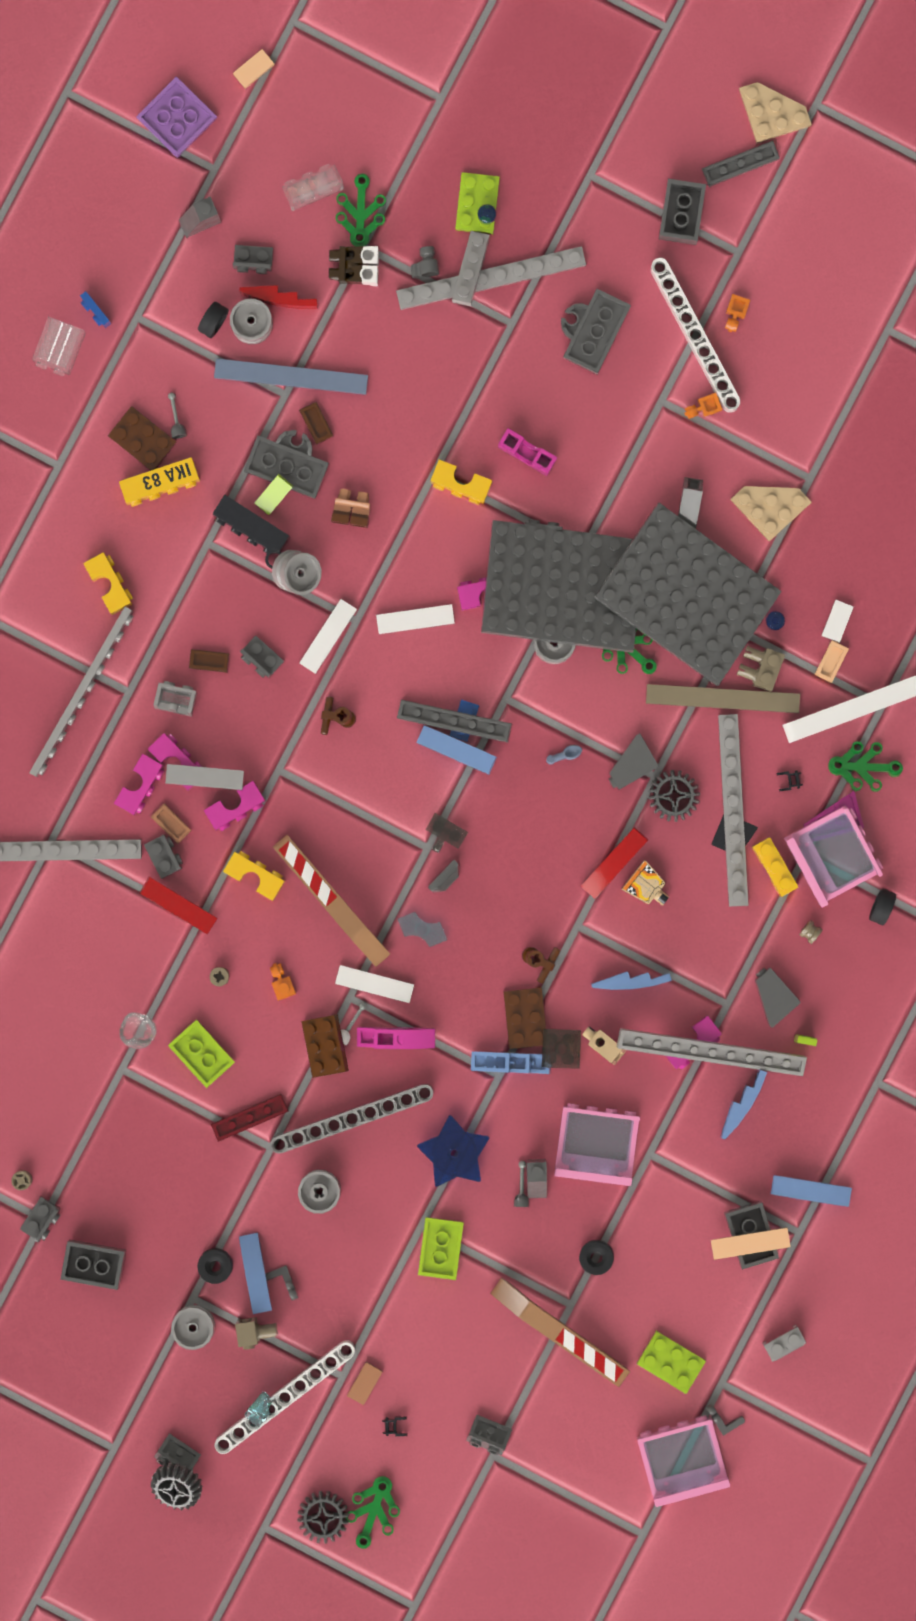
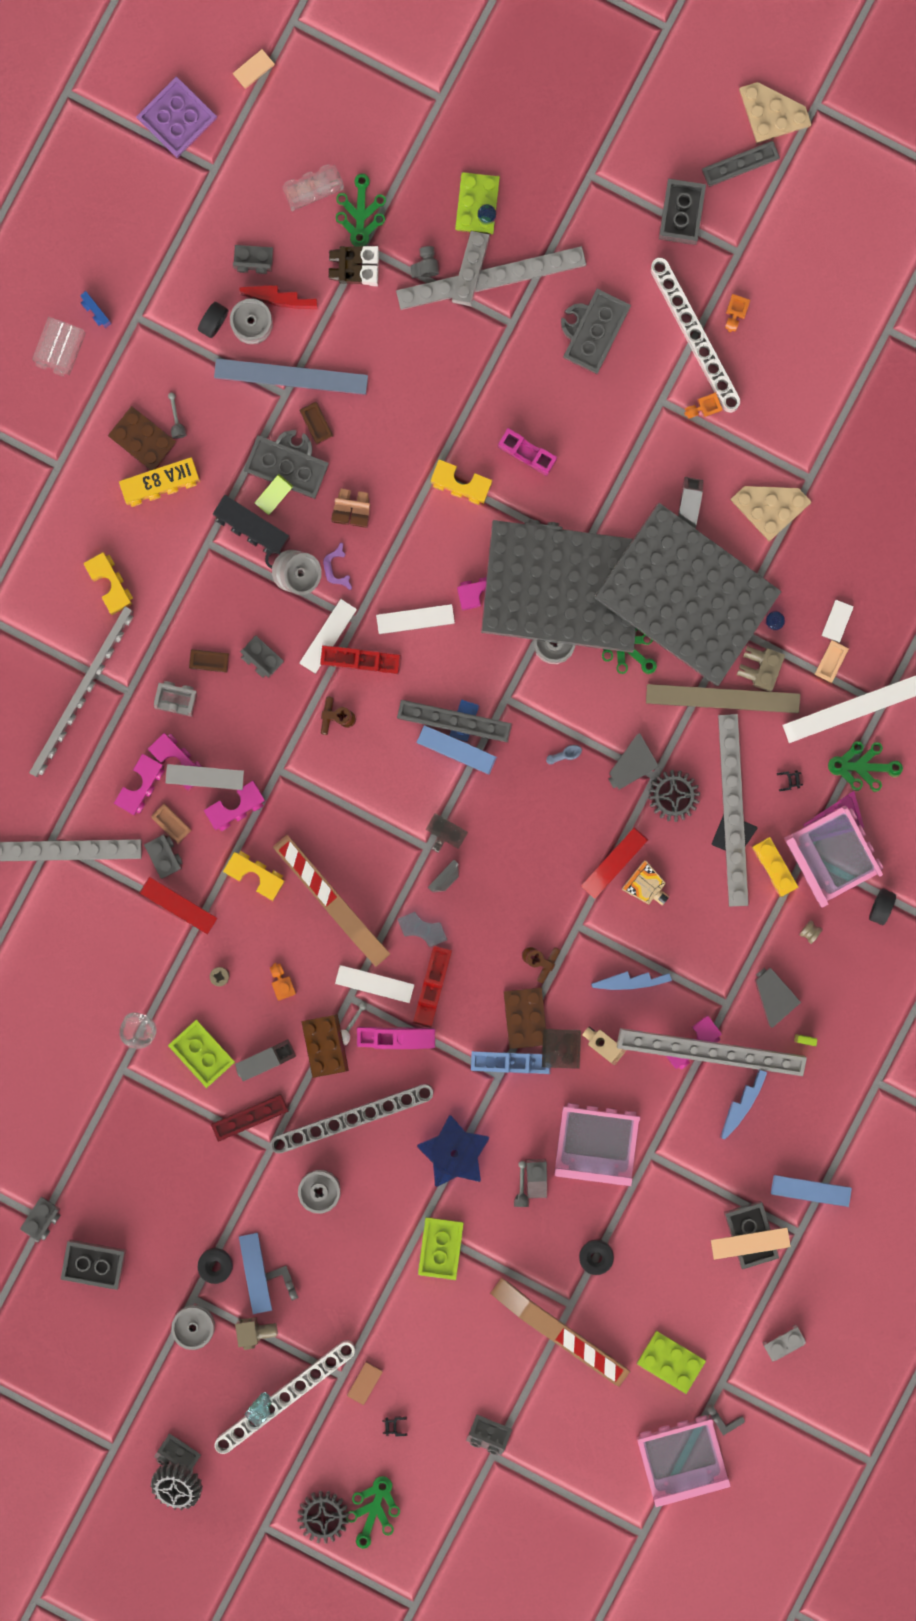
(19, 1179): dark tan wheel -> none
(199, 217): dark grey slope -> none
(265, 1060): none -> dark grey slope
(328, 568): none -> medium lavender helmet
(360, 659): none -> red slope
(432, 986): none -> red slope

